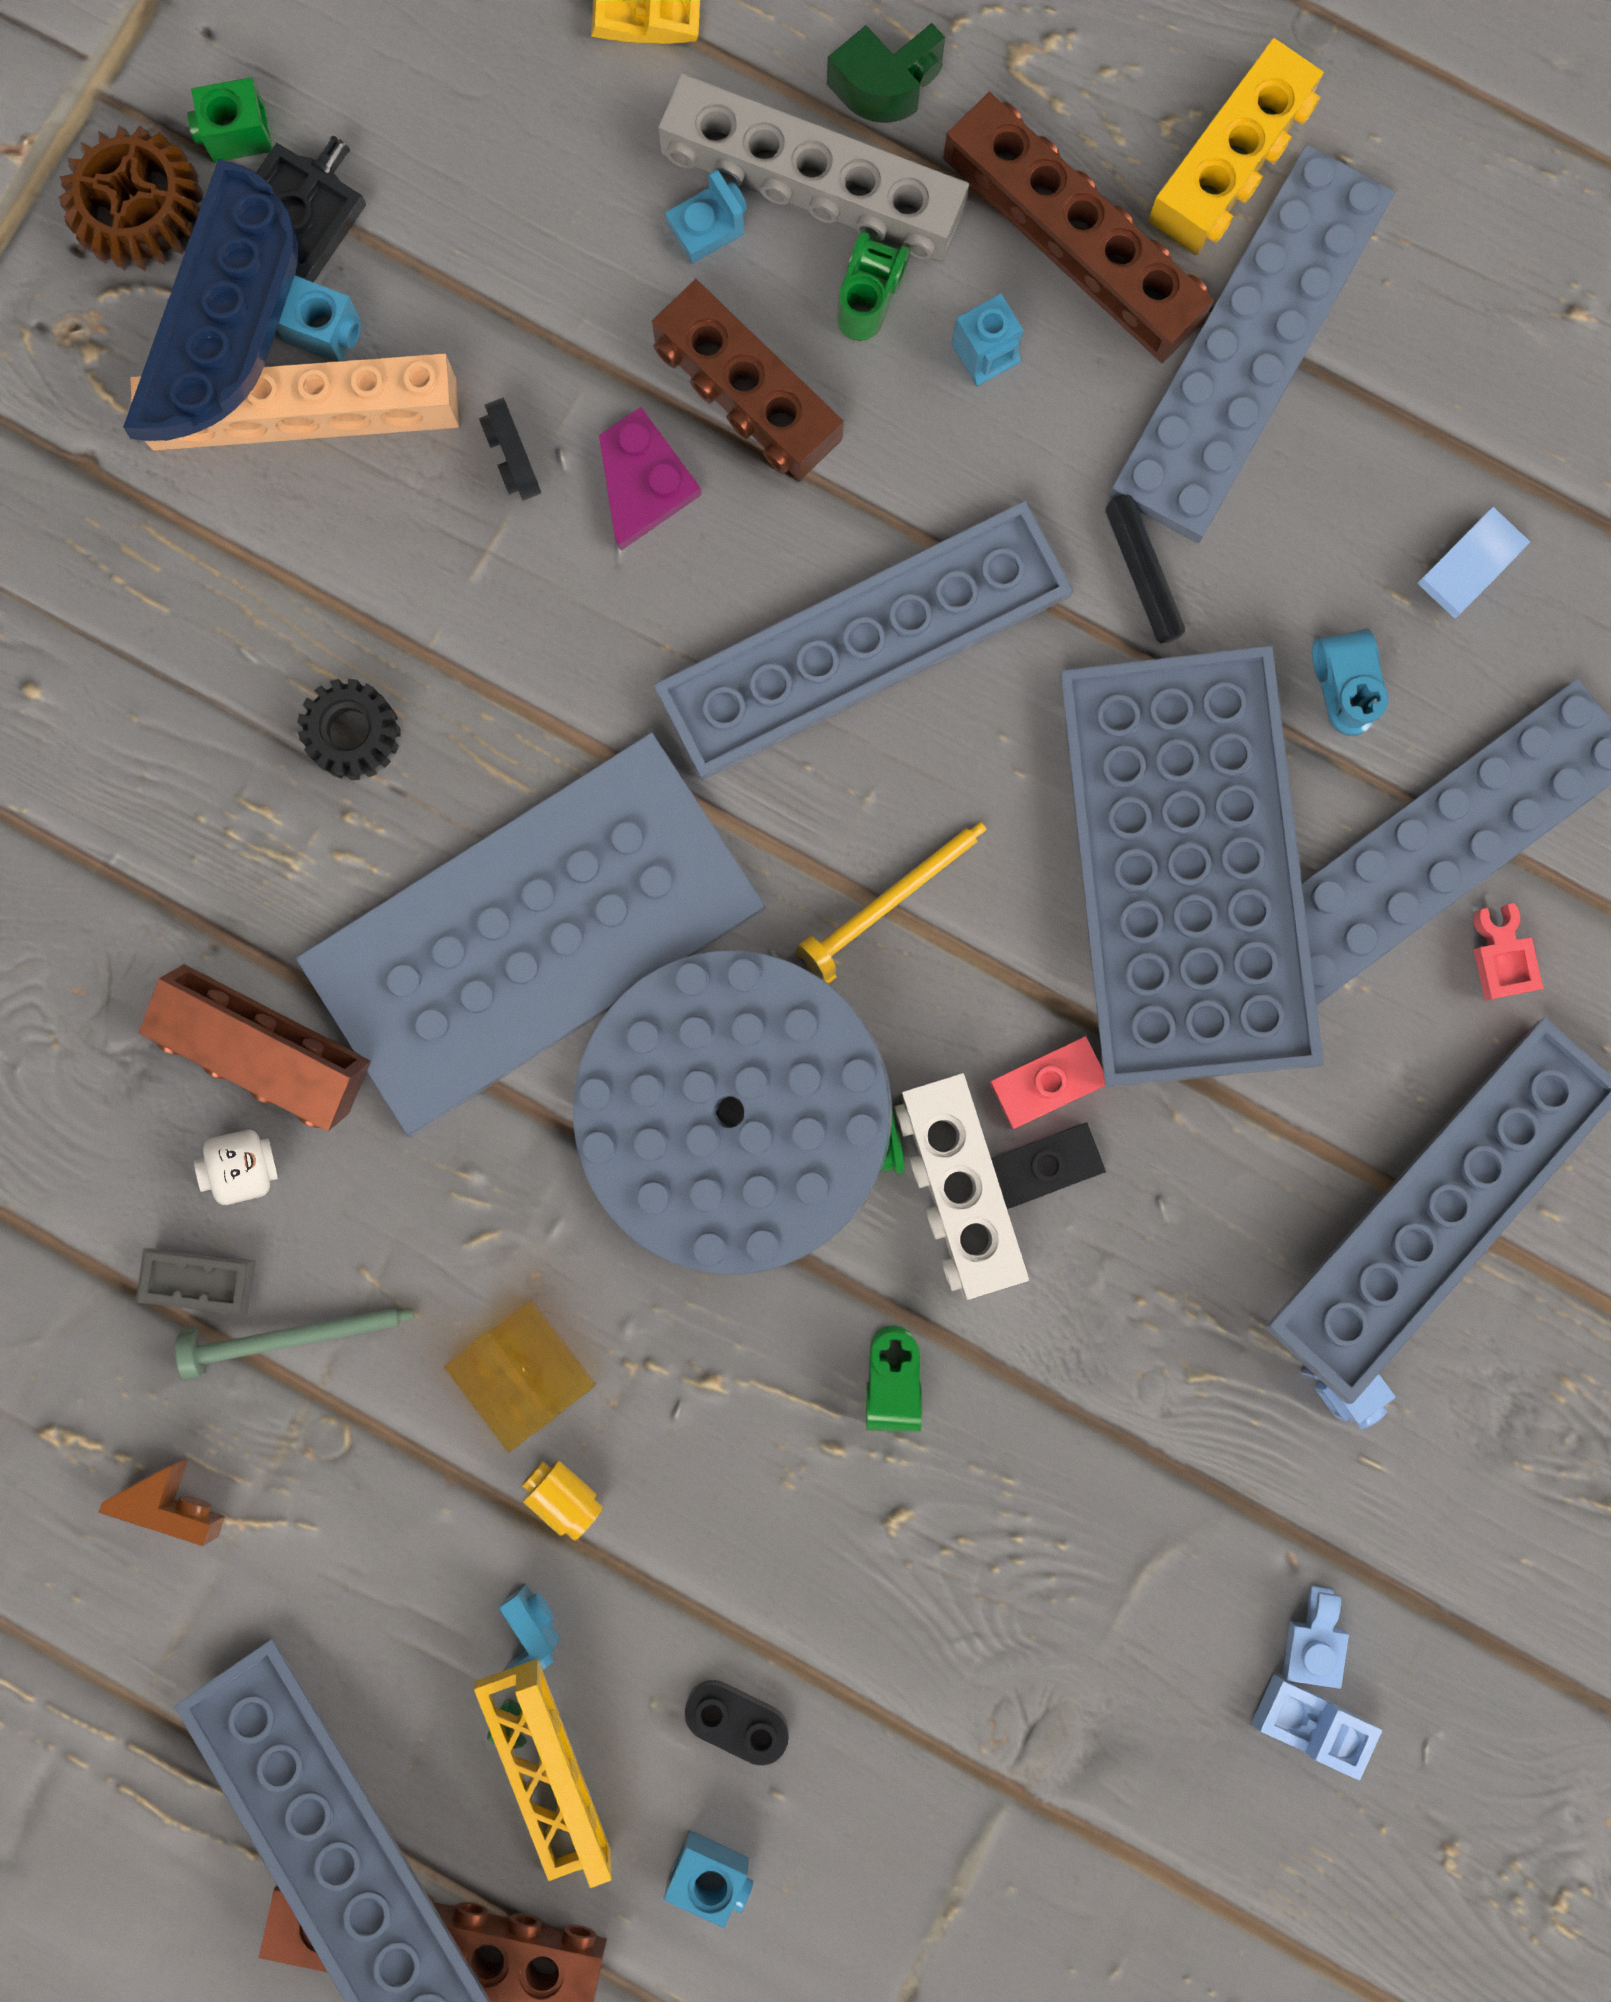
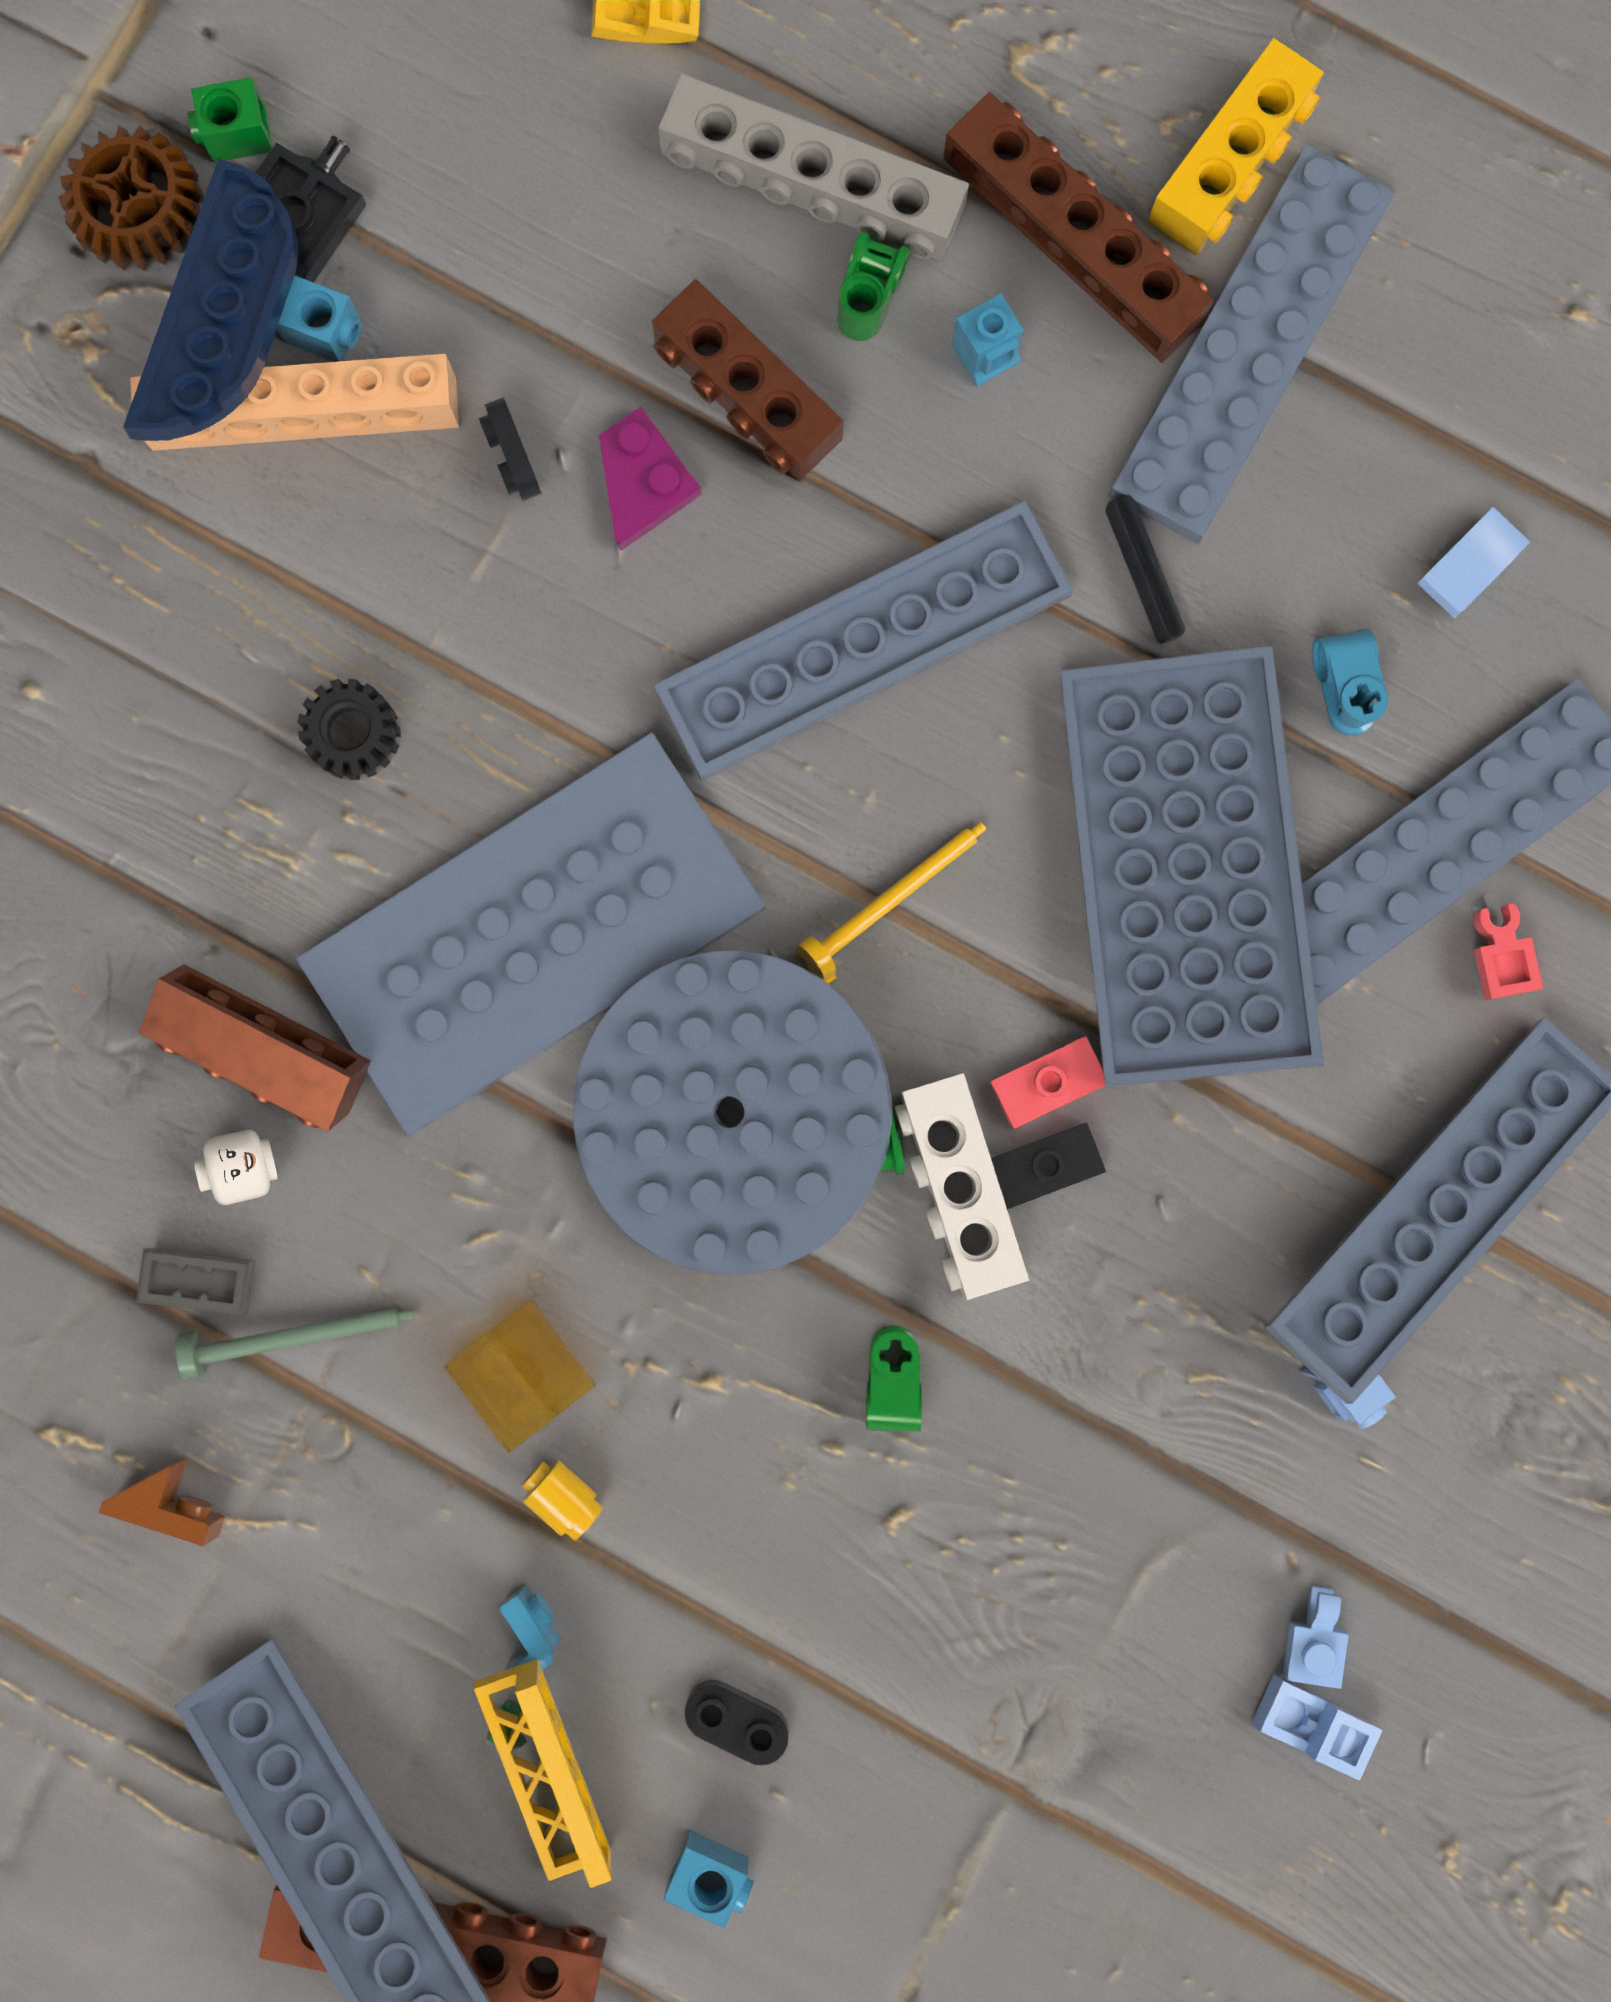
(708, 218): dark azure bracket -> none
(880, 83): dark green brick -> none

